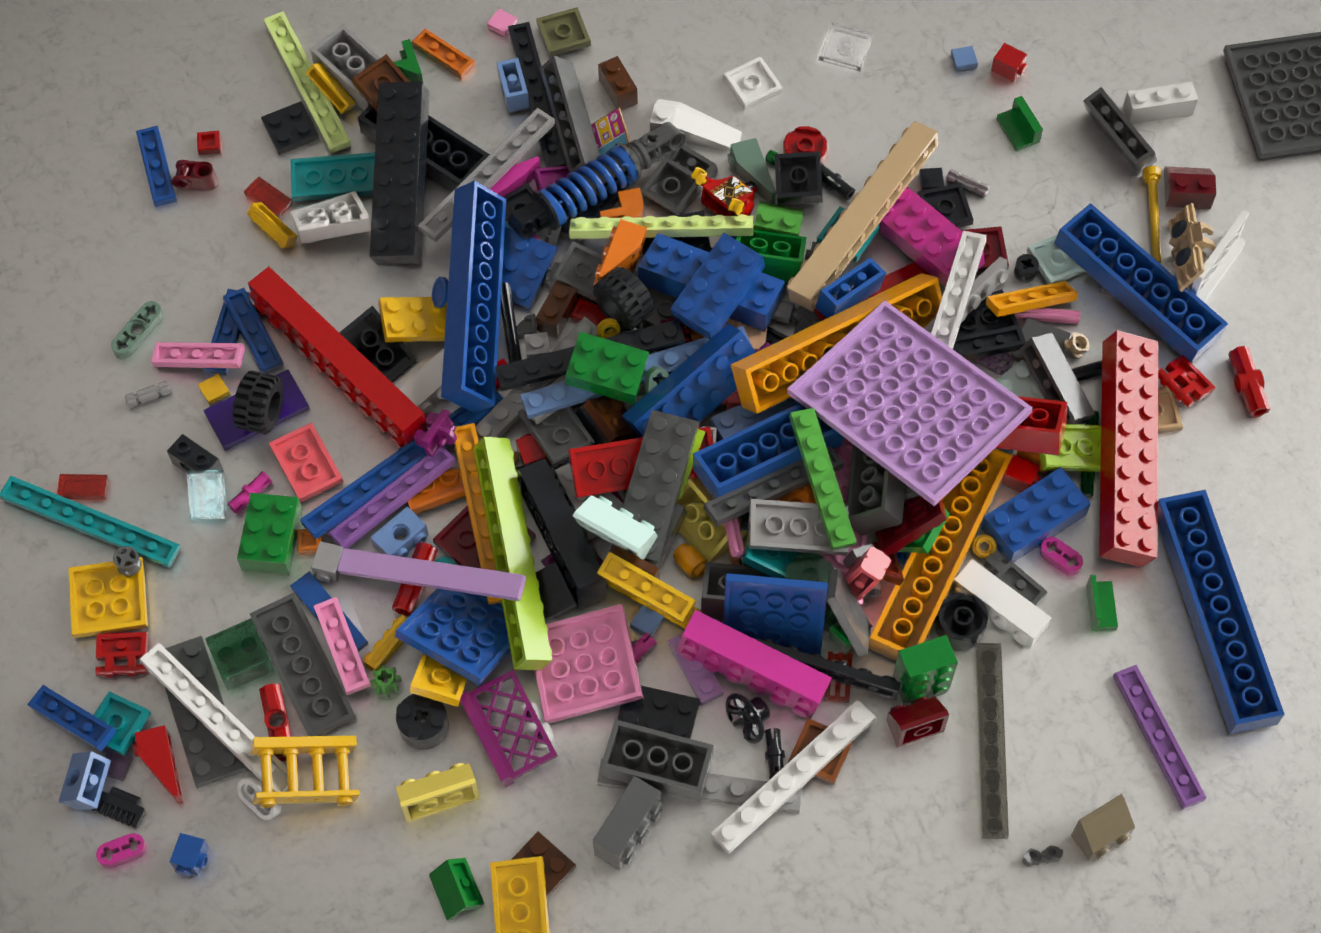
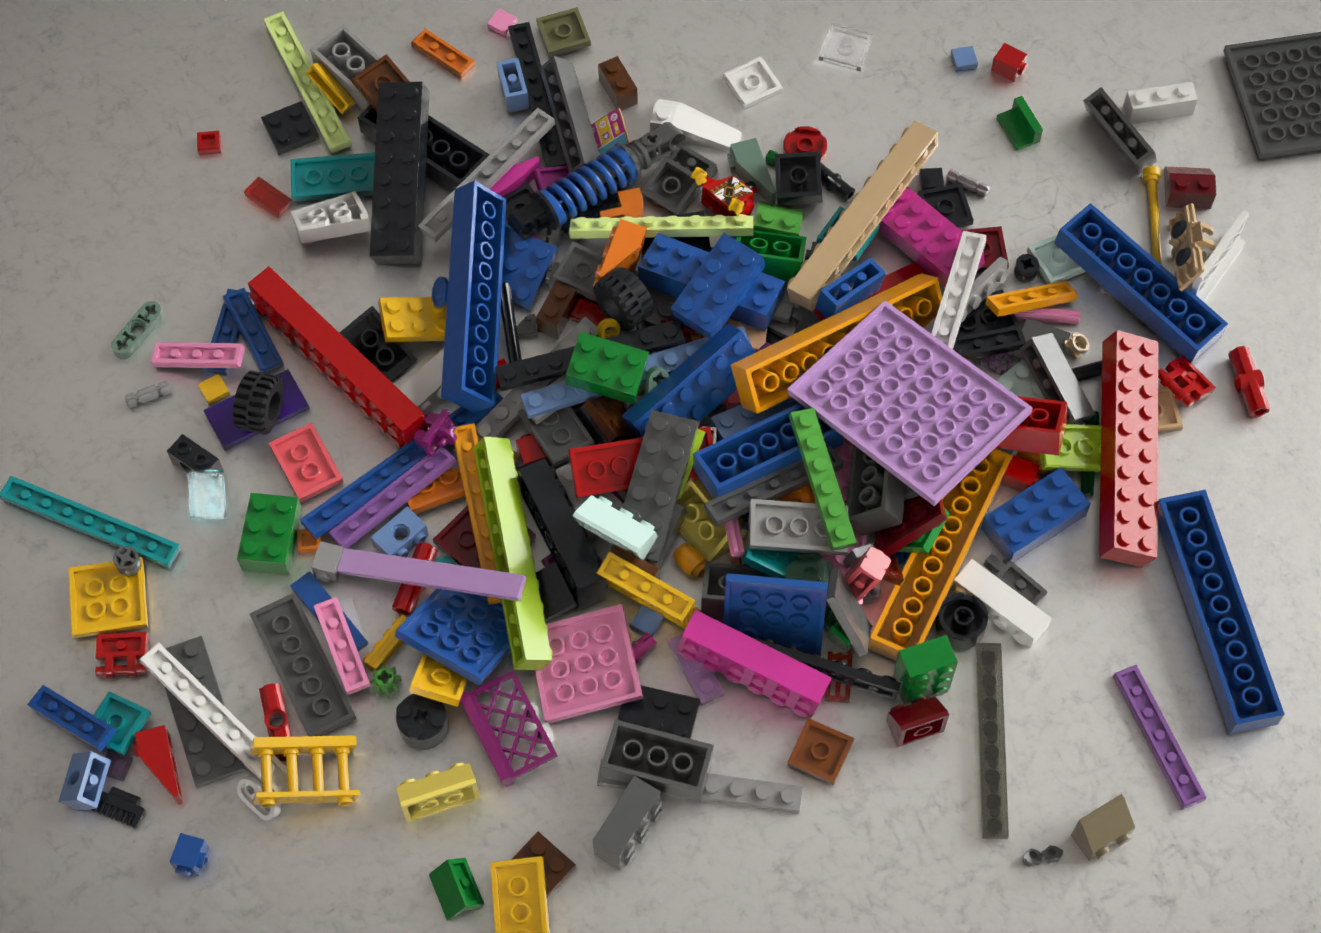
(83, 486): clear red tile -> none
(123, 856): dark pink beam -> none
(156, 166): blue tile -> none
(194, 175): dark red piece -> none
(239, 654): clear green piece -> none
(241, 500): dark pink pin -> none
(272, 225): yellow piece -> none
(408, 64): green slope -> none
(536, 344): light grey brick -> none
(750, 714): black wheel -> none
(774, 751): black pin -> none
(793, 776): white plate -> none
(992, 546): yellow plate -> none
(1061, 556): dark pink beam -> none
(1101, 605): green panel -> none

